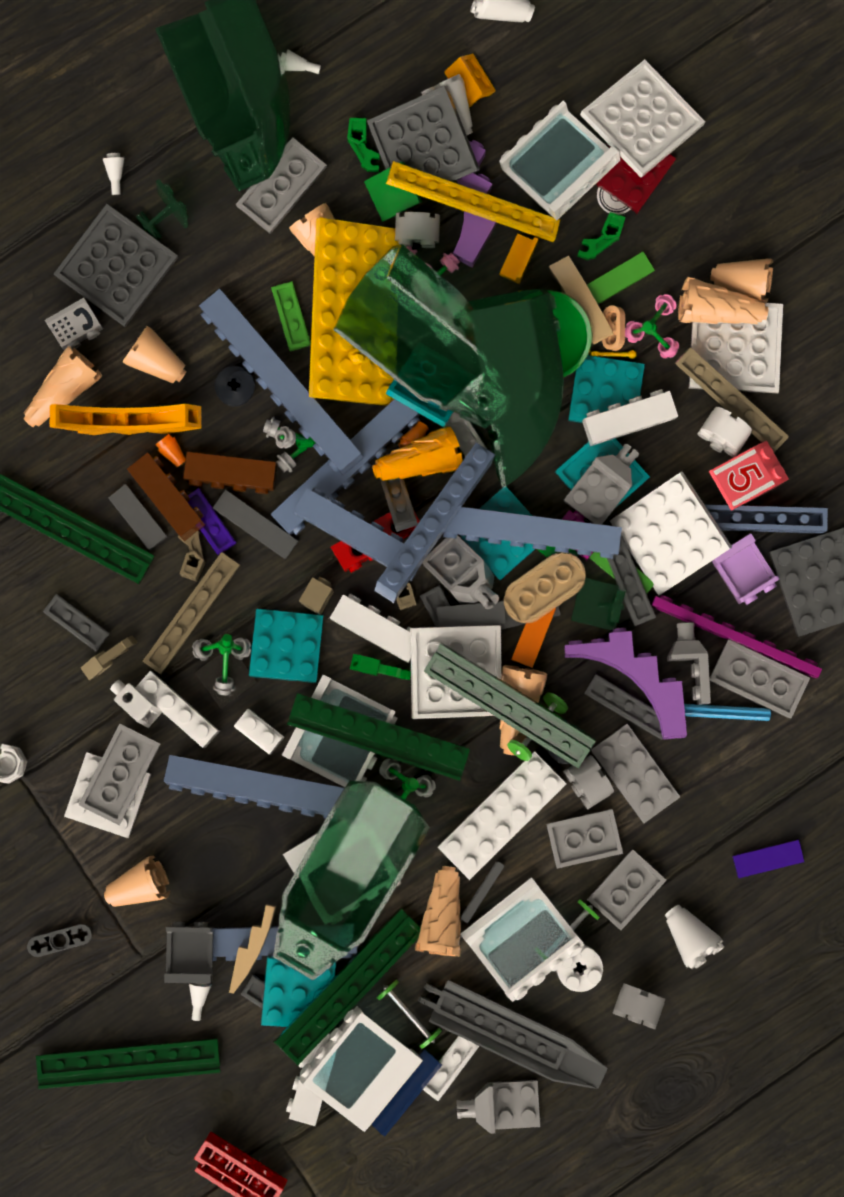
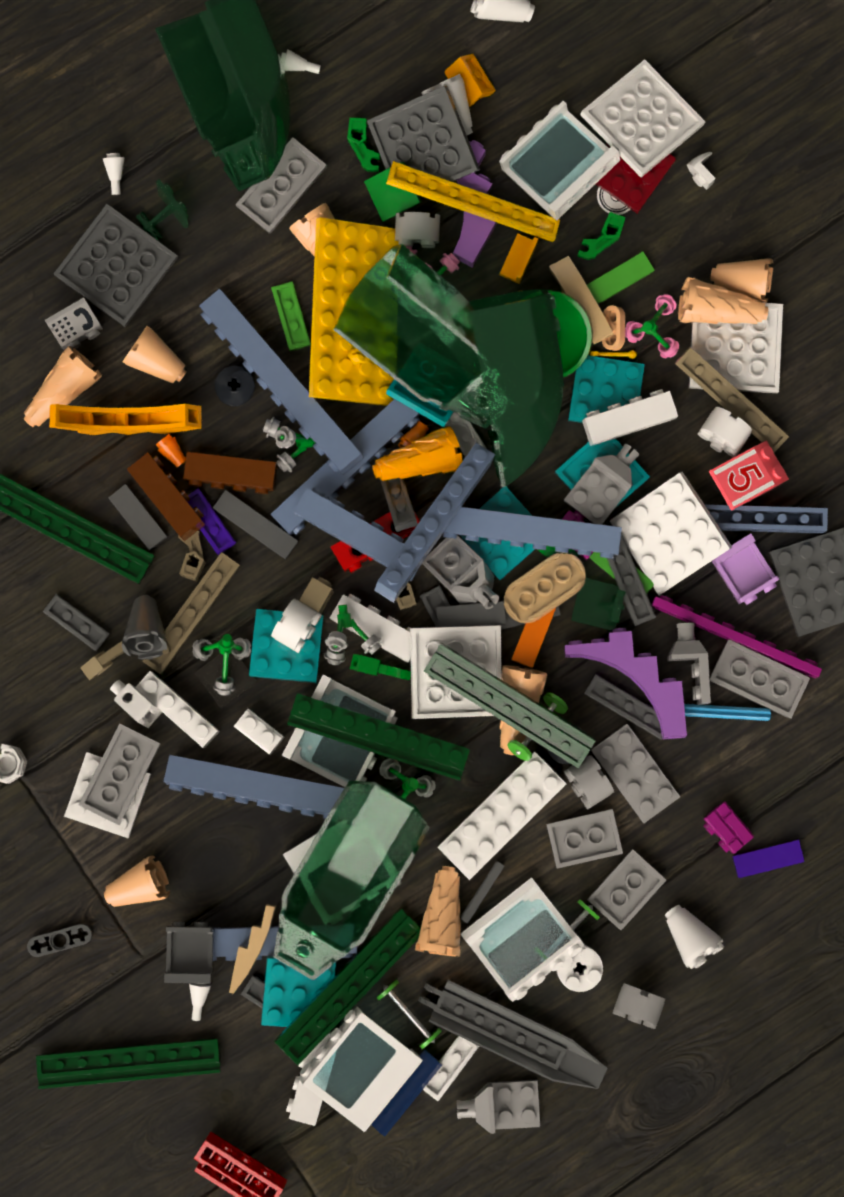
(144, 630): none -> dark grey cone
(296, 625): none -> white brick
(337, 640): none -> light grey plant
(700, 174): none -> white plate
(727, 827): none -> magenta brick

